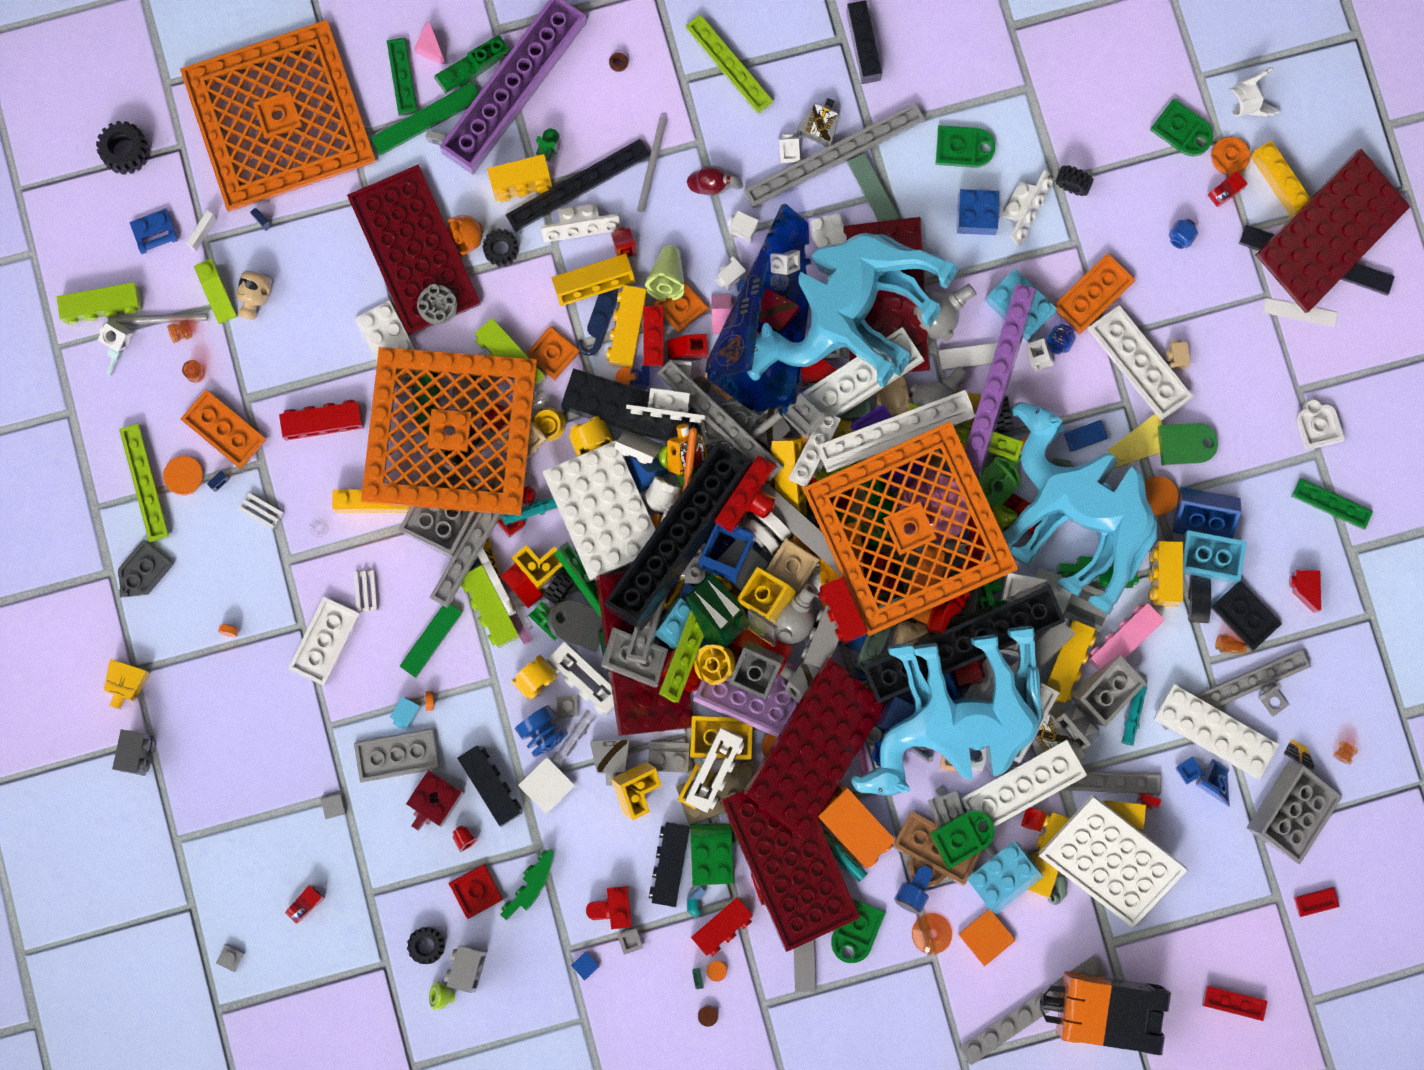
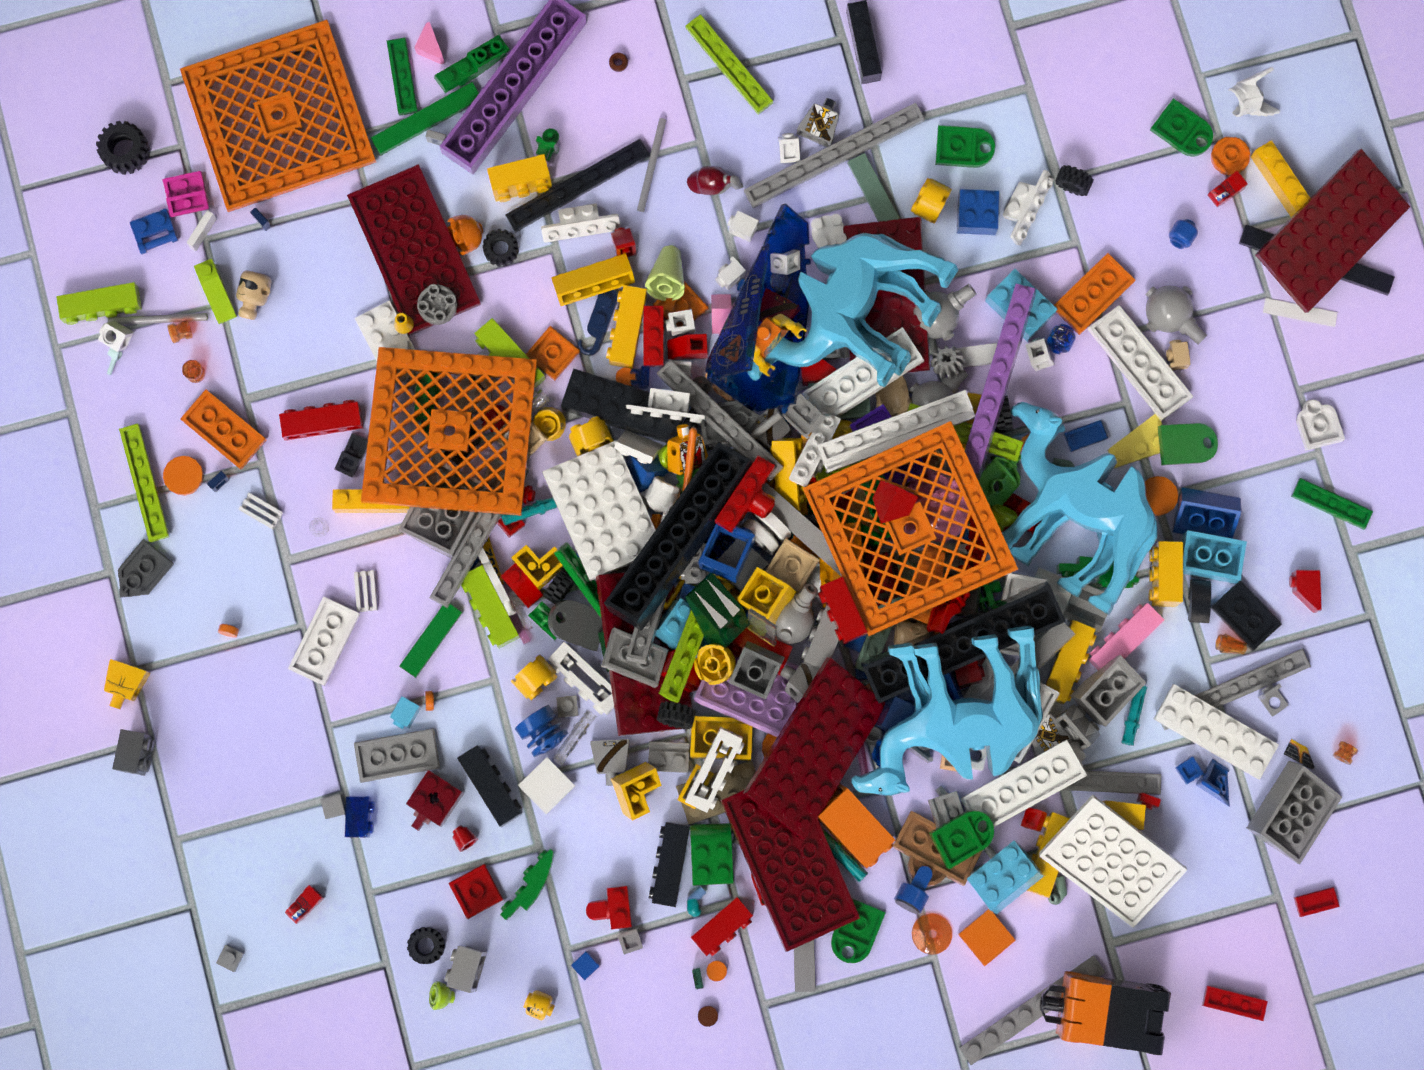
(185, 194): none -> dark pink slope
(352, 455): none -> black slope
(358, 817): none -> clear blue bracket
(404, 327): none -> yellow cone
(538, 1005): none -> yellow head
(676, 715): none -> black tyre
(685, 317): none -> white brick
(769, 335): none -> torso
(892, 502): none -> red slope
(931, 200): none -> yellow brick
(947, 361): none -> light grey gear
(1171, 311): none -> light grey piece

